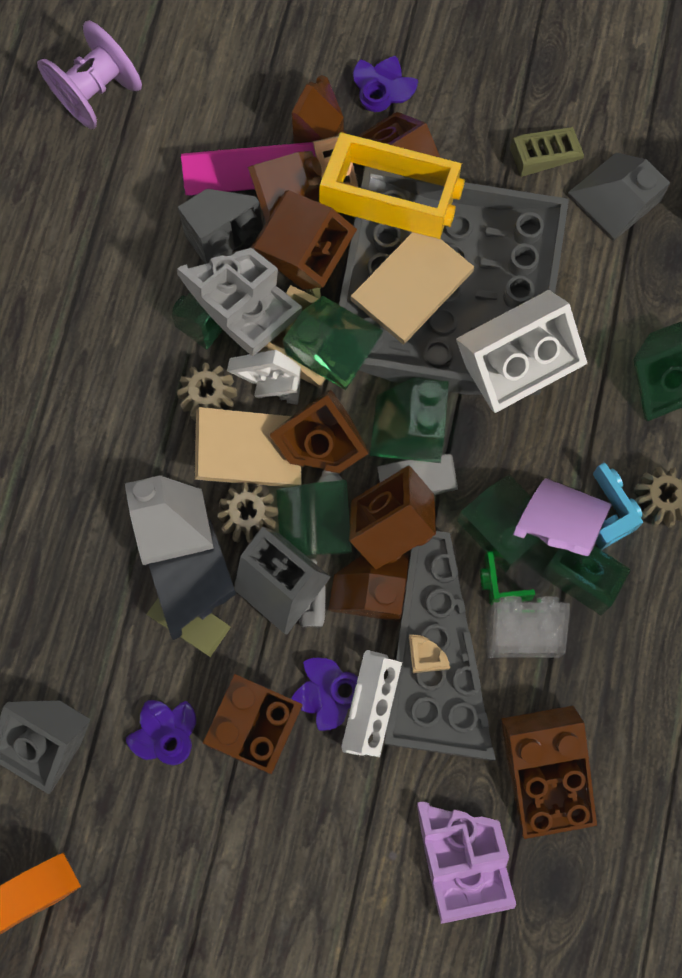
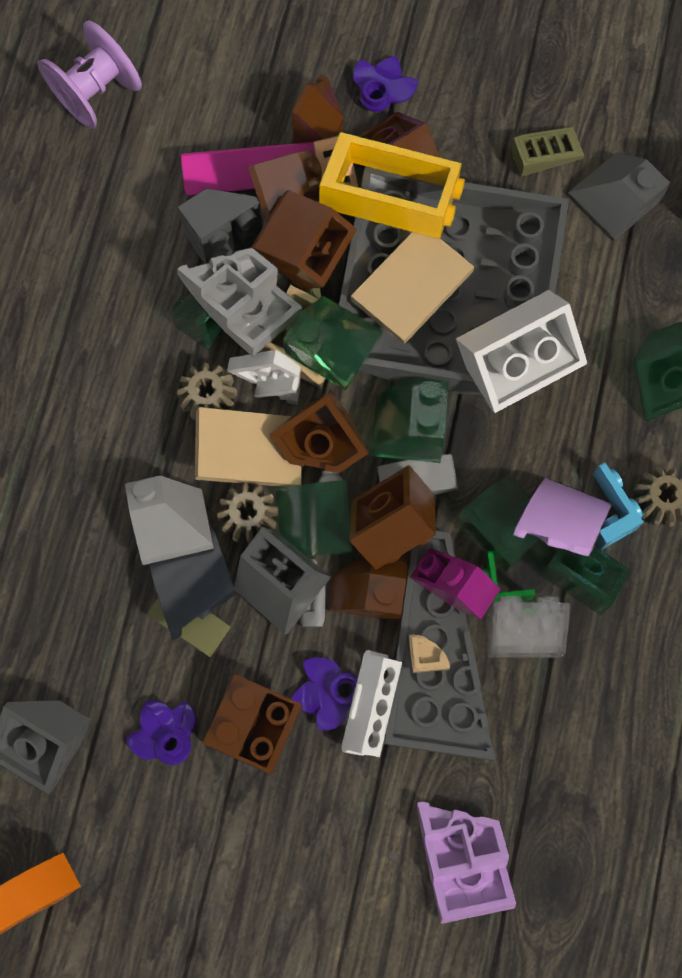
(456, 582): none -> magenta slope
(550, 771): reddish brown slope -> none

